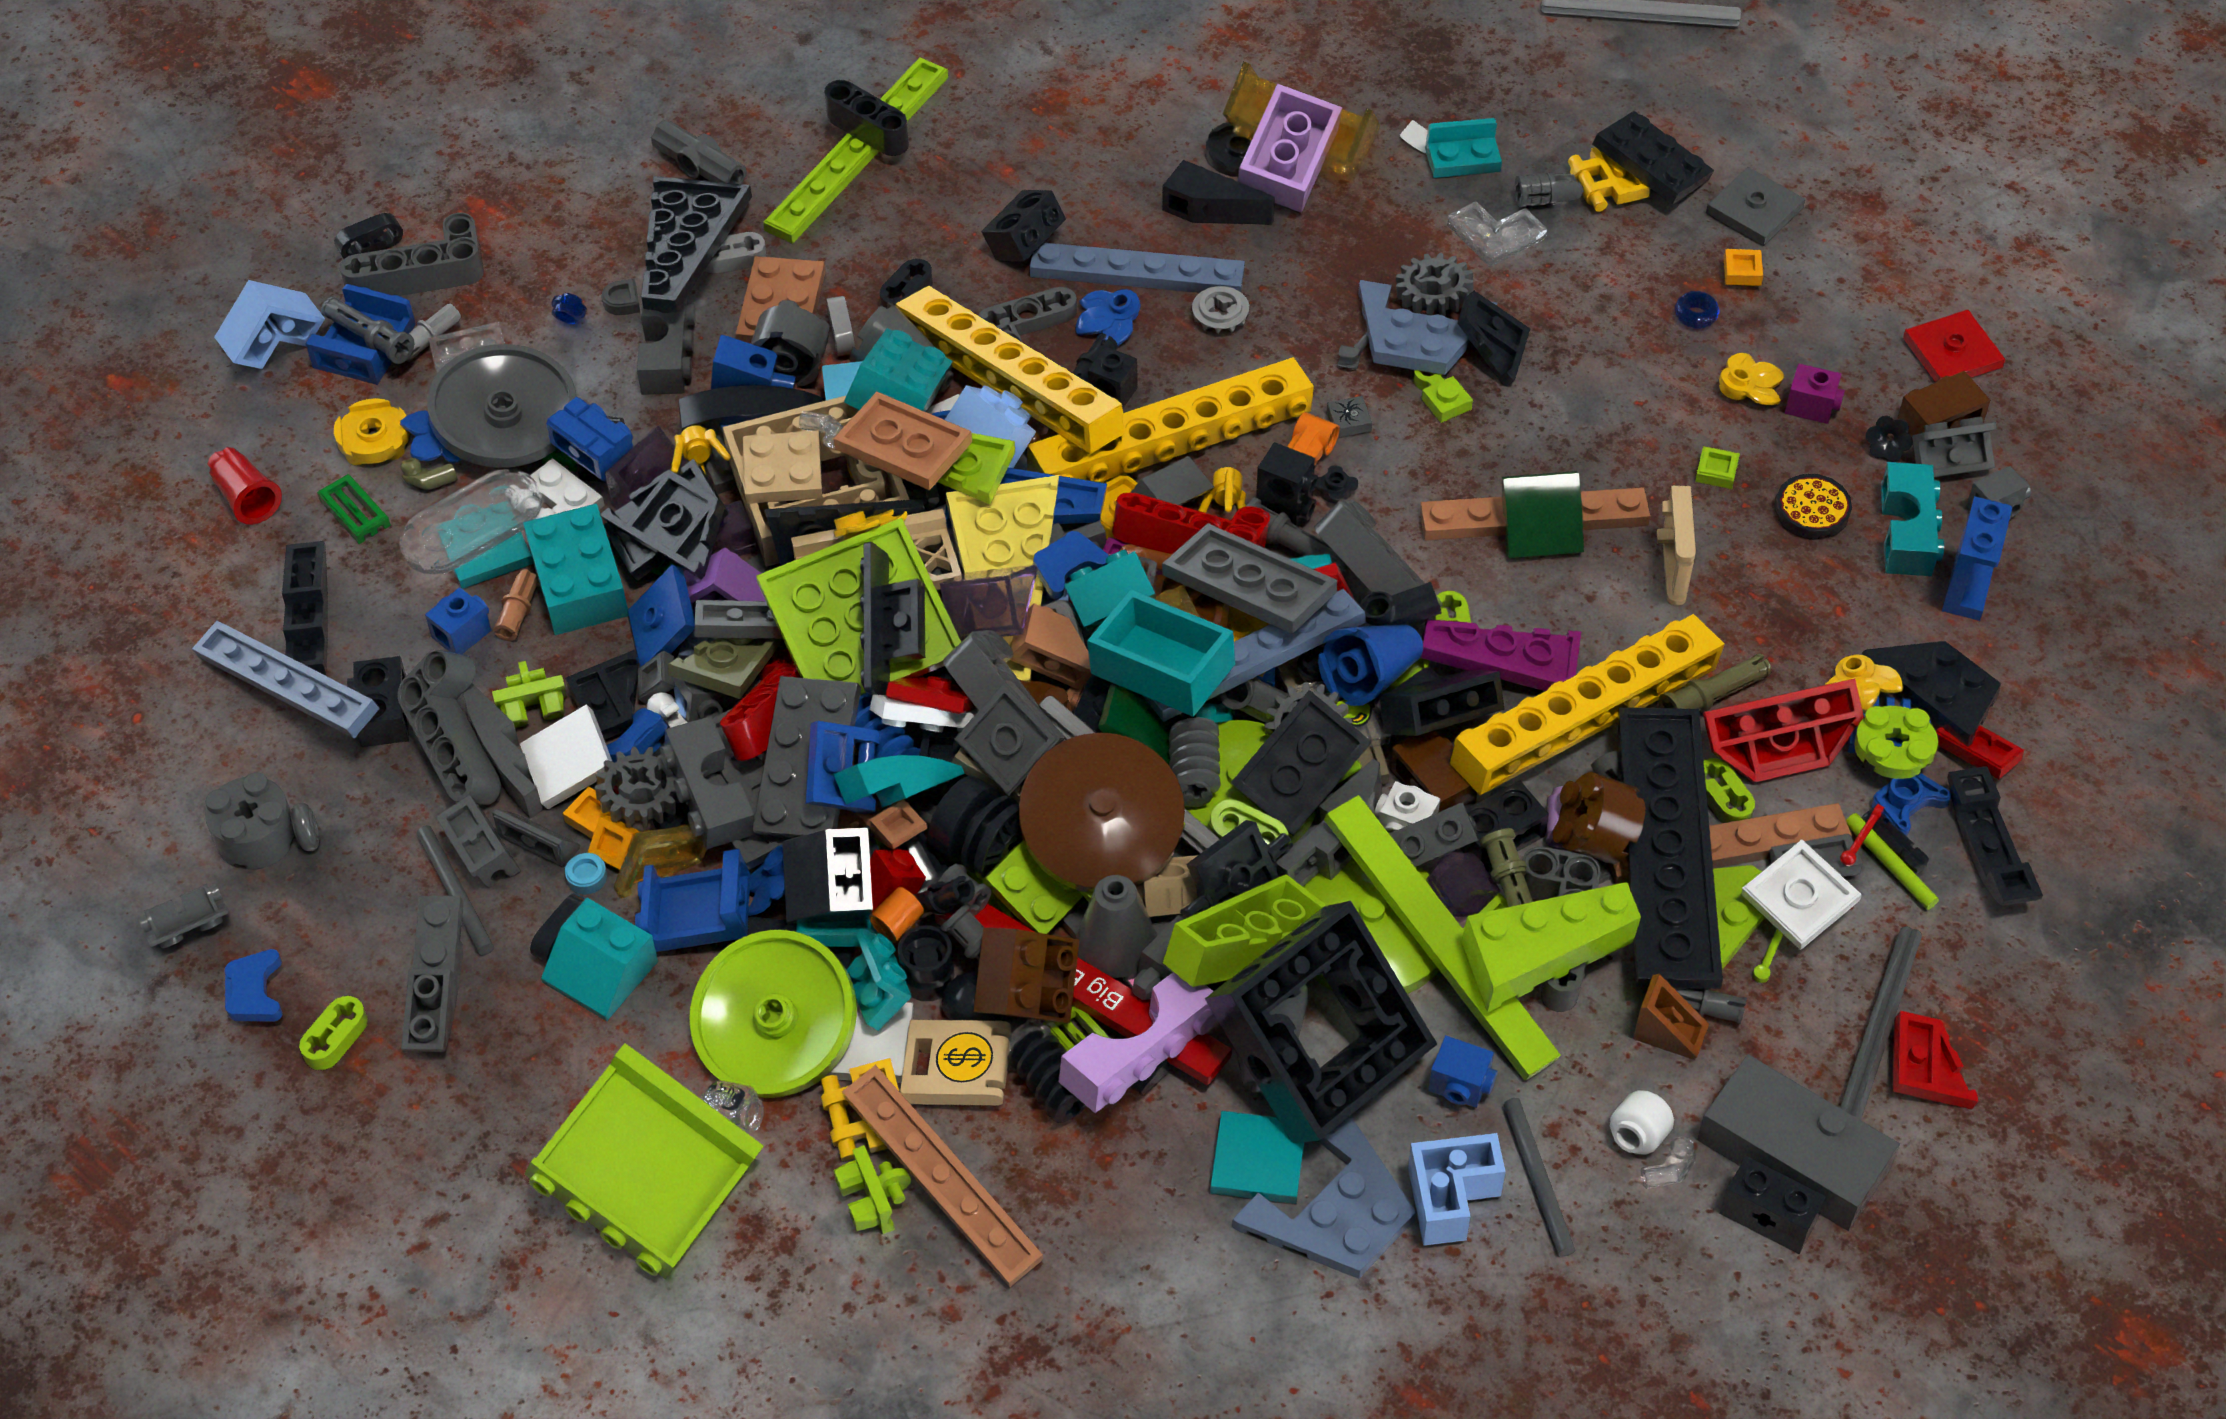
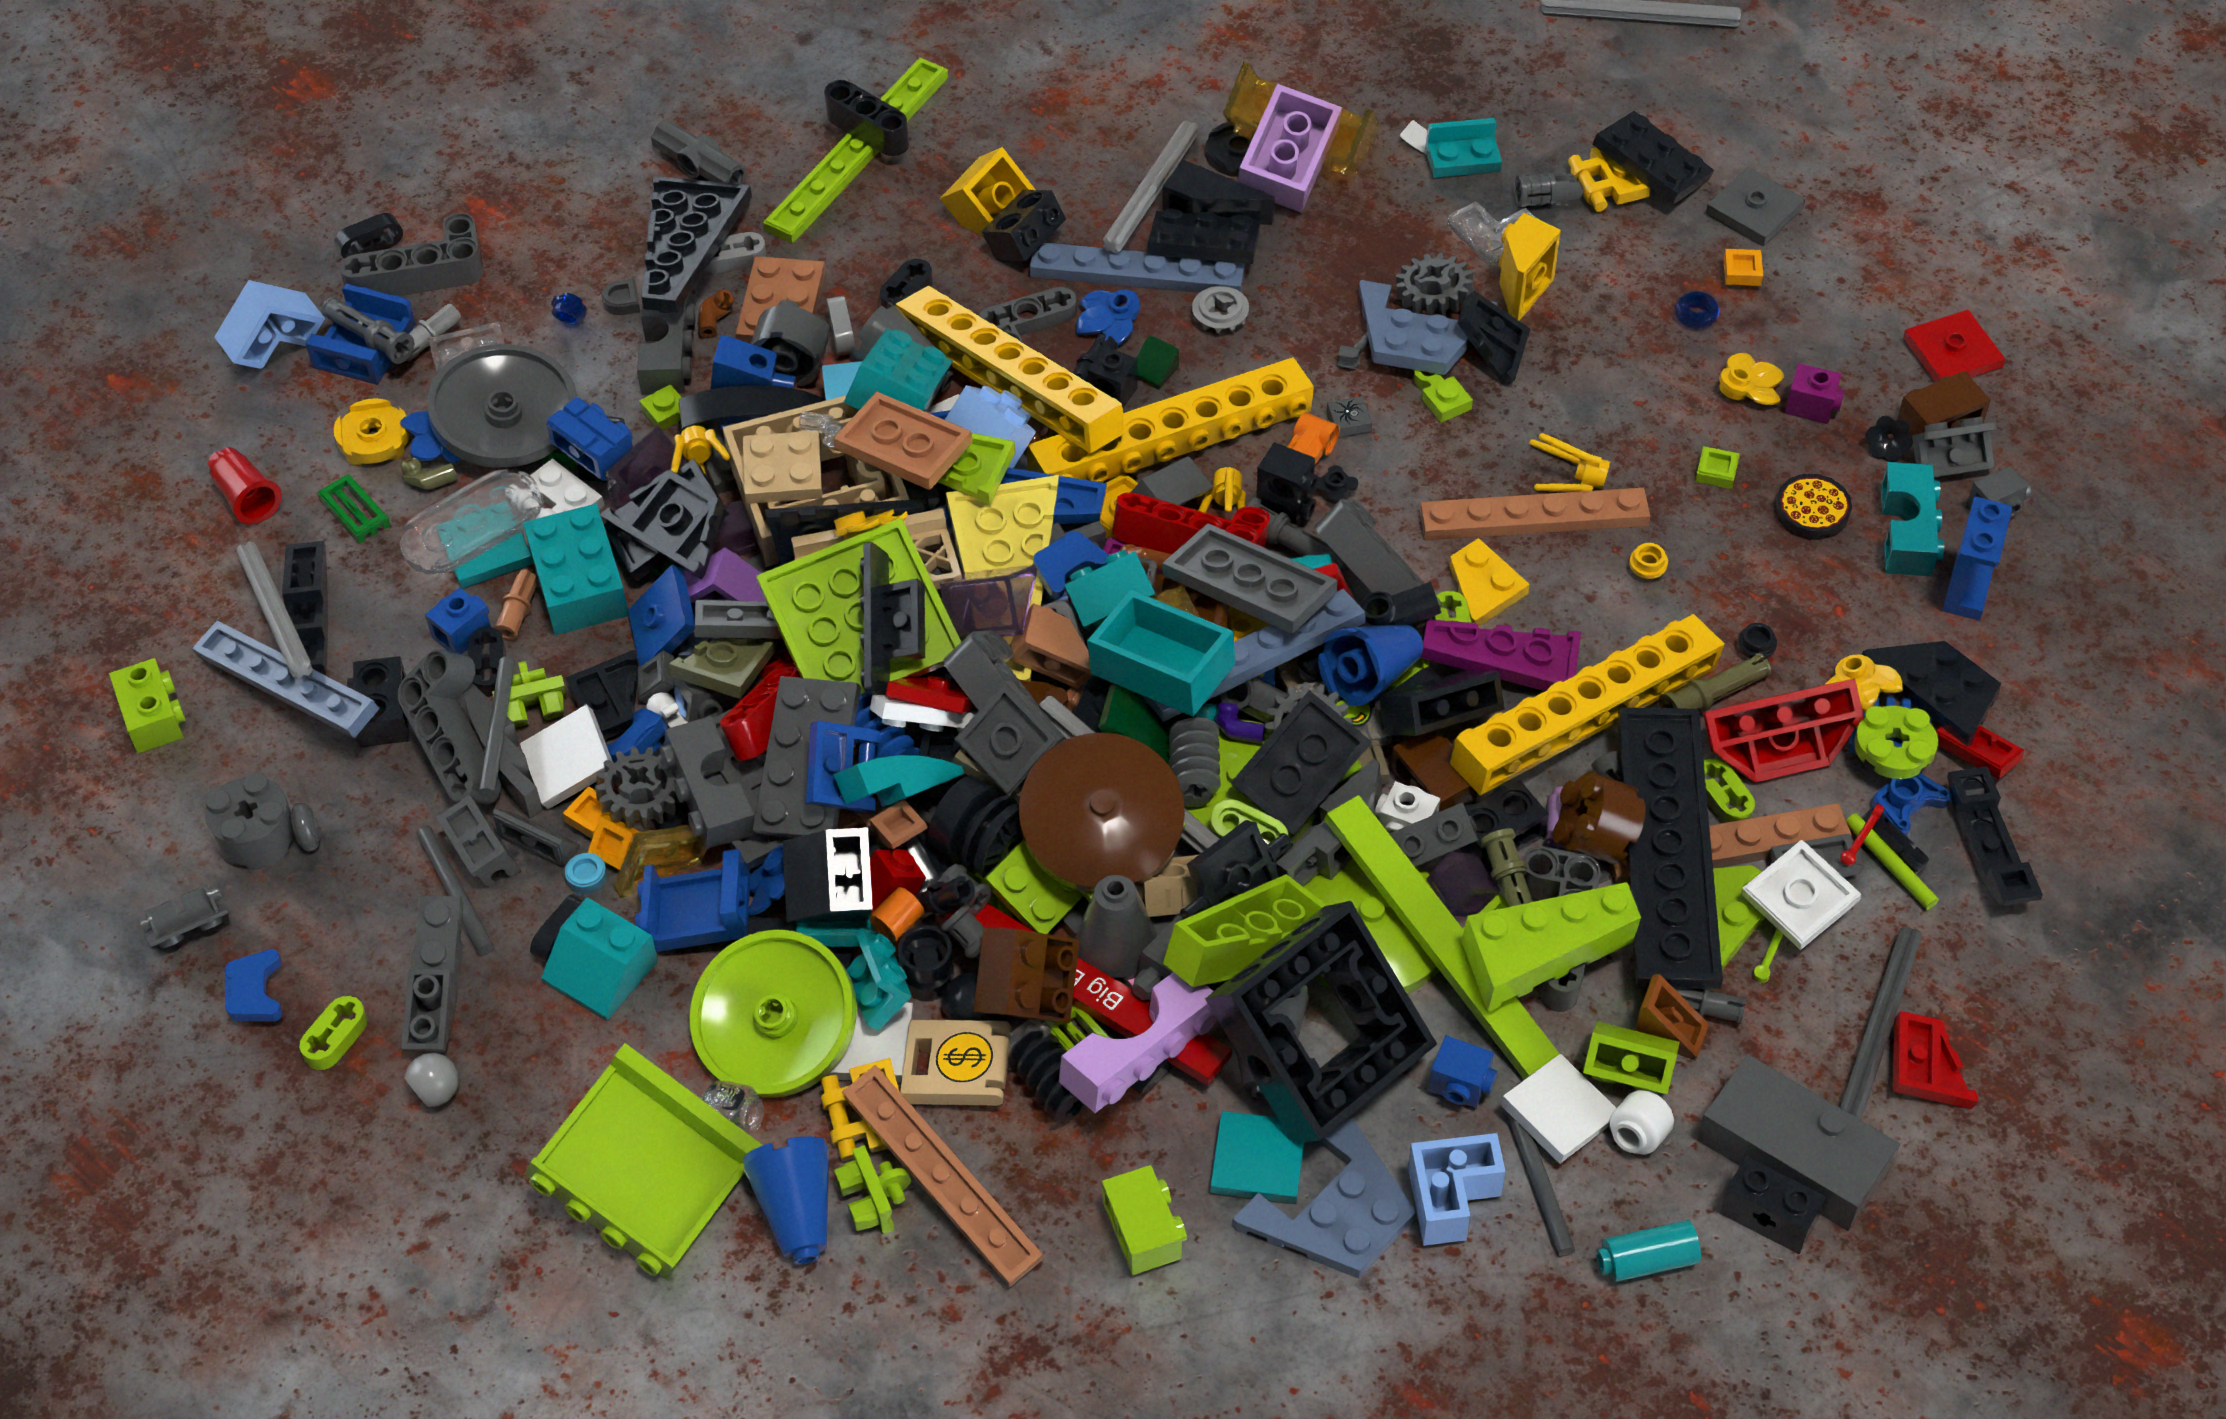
(147, 706): none -> lime brick
(274, 610): none -> light grey axle
(433, 1078): none -> light grey piece
(488, 661): none -> black beam
(496, 727): none -> dark grey bar
(662, 407): none -> lime plate
(712, 310): none -> dark orange arm
(793, 1194): none -> blue cone
(985, 190): none -> yellow slope
(1143, 1219): none -> lime brick
(1150, 187): none -> light grey axle
(1156, 361): none -> dark green slope
(1204, 236): none -> black plate
(1235, 728): none -> dark purple arm
(1486, 581): none -> yellow wing
(1527, 262): none -> yellow slope
(1543, 514): dark green slope -> none
(1559, 1108): none -> white tile
(1590, 470): none -> yellow plant
(1631, 1058): none -> lime brick
(1648, 561): none -> yellow plate
(1649, 1251): none -> teal brick
(1675, 1167): clear arm -> none
(1678, 543): tan container -> none
(1757, 639): none -> black plate

